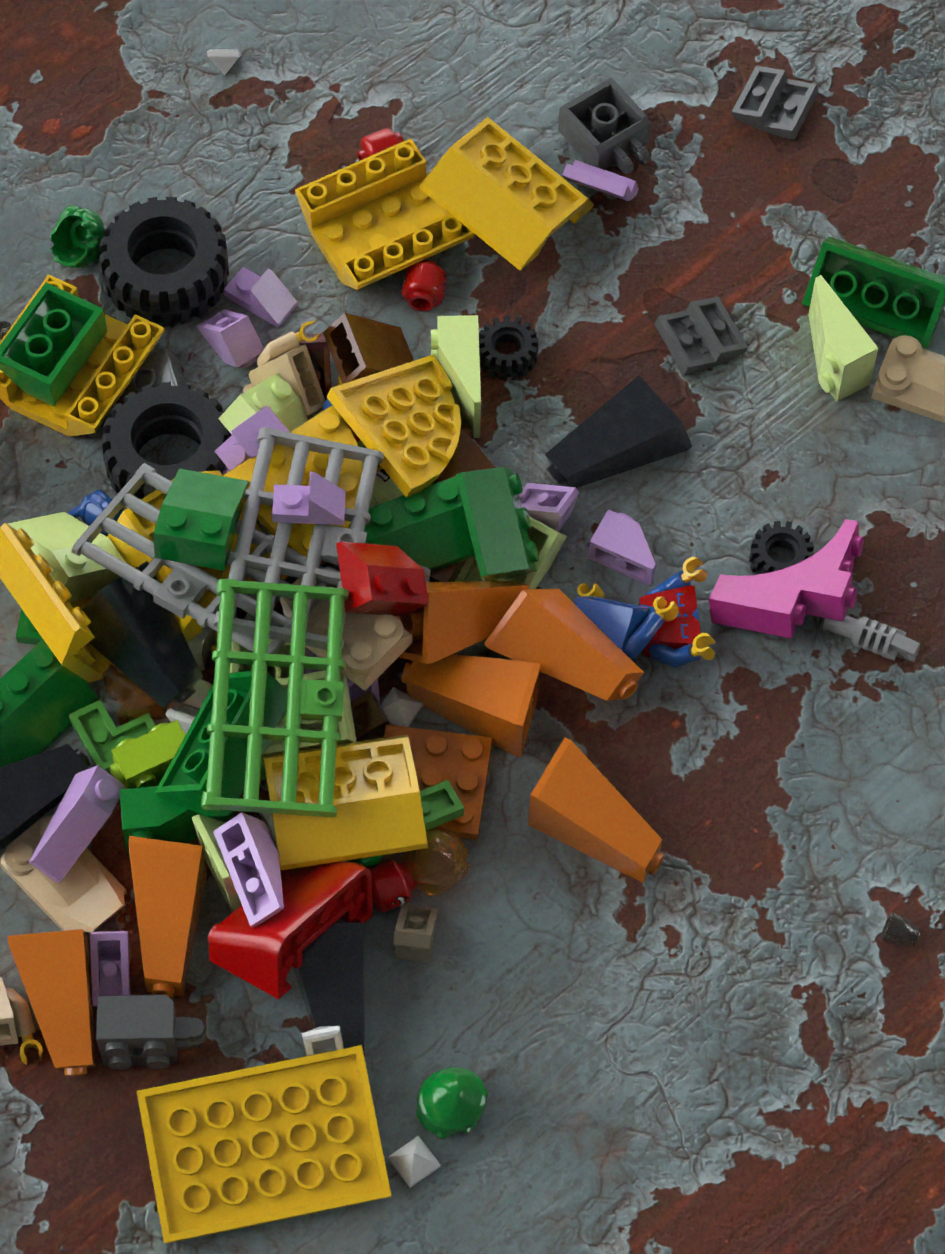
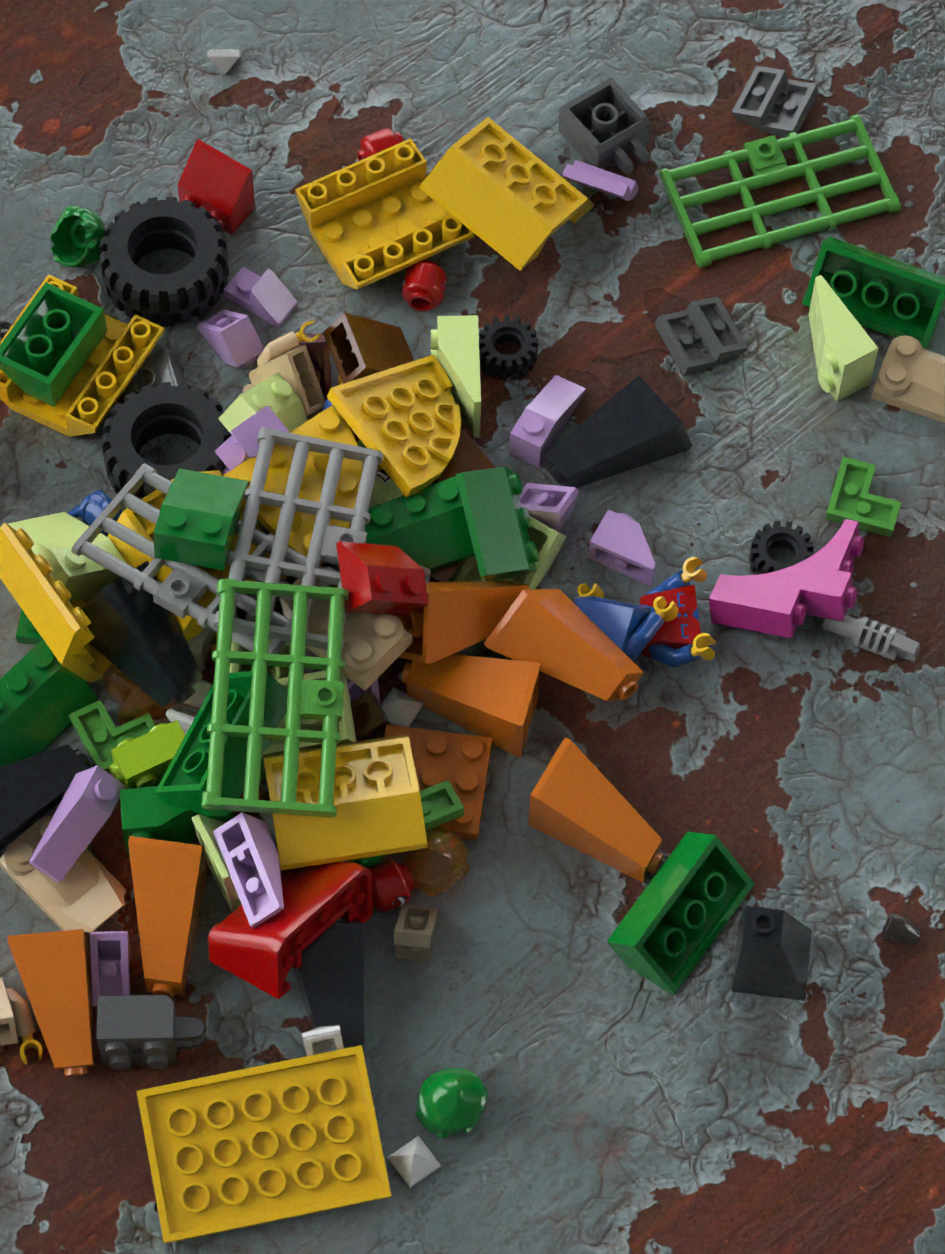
(218, 186): none -> red slope
(312, 504): lavender slope -> none
(544, 420): none -> lavender slope
(681, 911): none -> green slope
(768, 168): none -> bright green door
(771, 954): none -> black slope
(853, 502): none -> bright green plate

